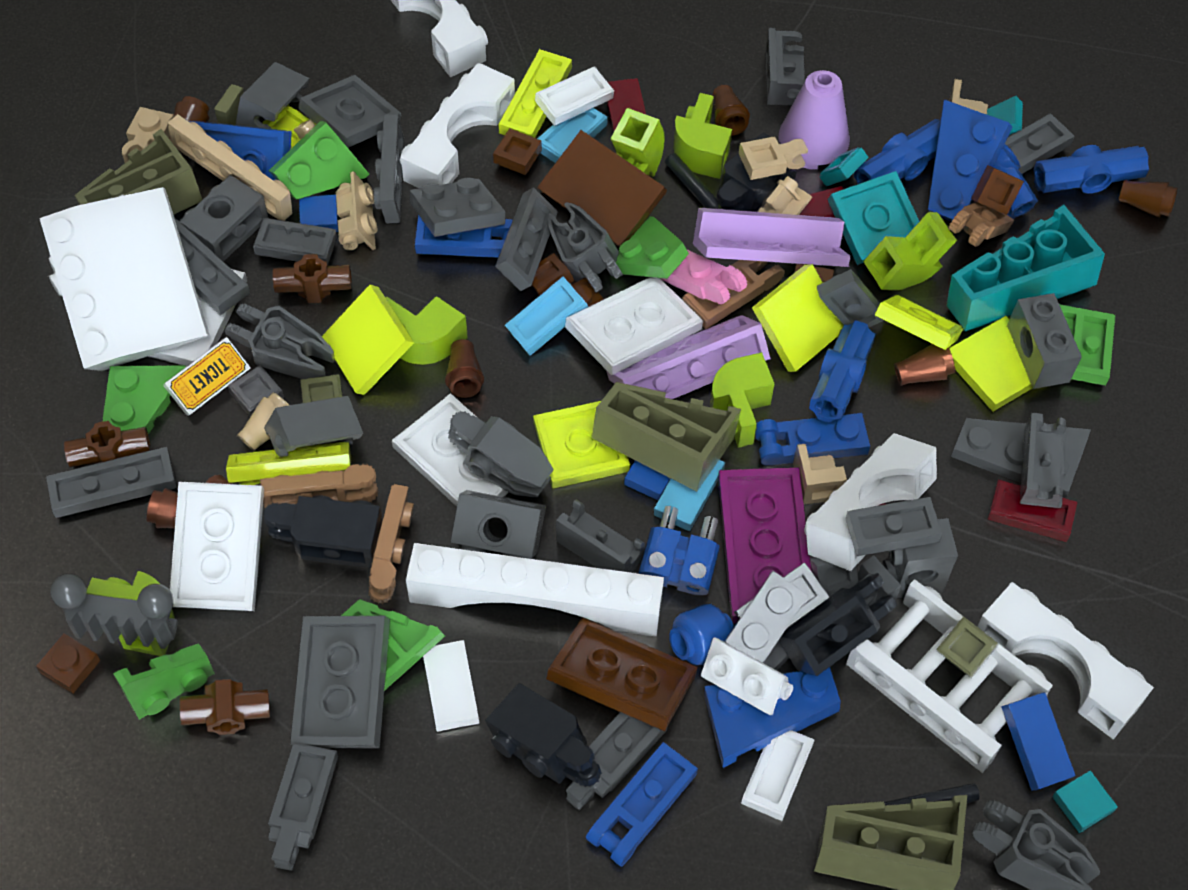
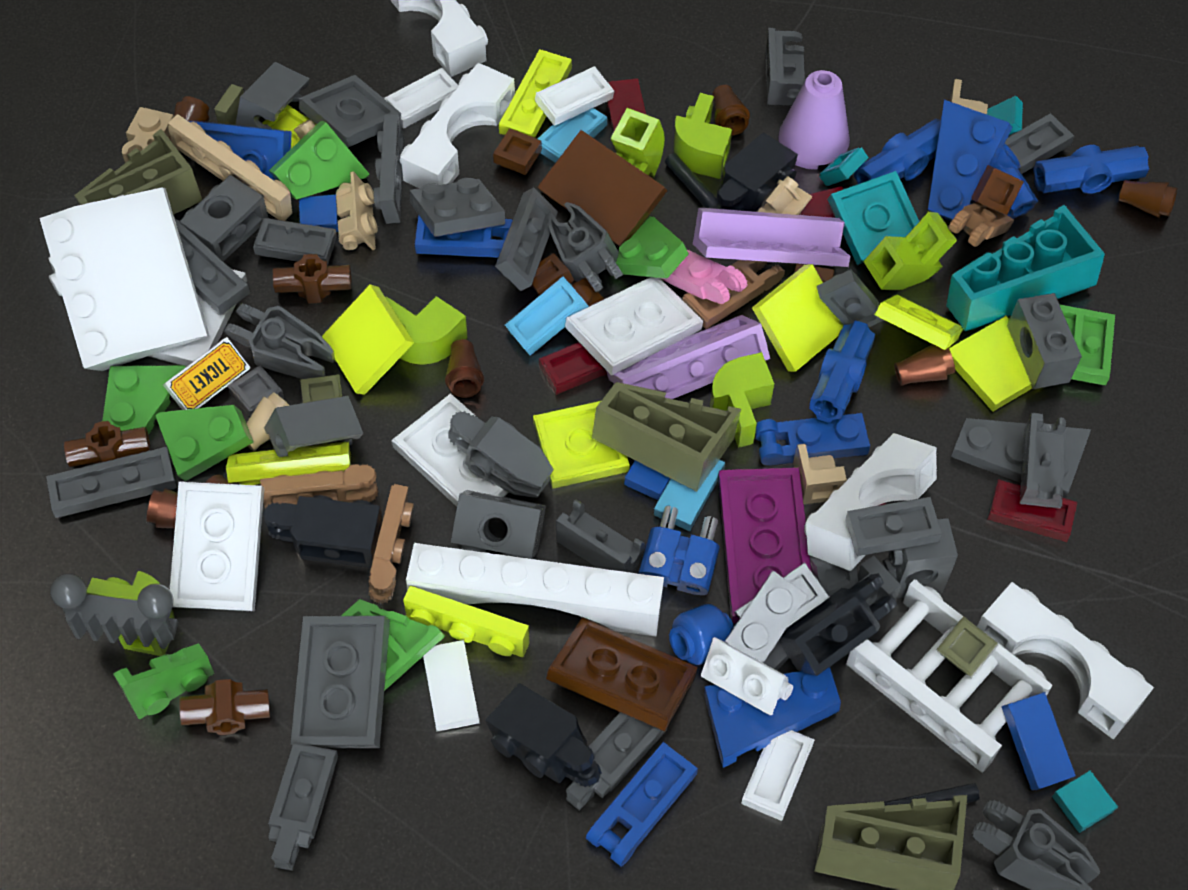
(68, 663): reddish brown plate -> none
(203, 437): none -> bright green wing
(422, 96): none -> white tile
(467, 622): none -> neon yellow plate
(570, 368): none -> dark red tile
(769, 158): tan plate -> none

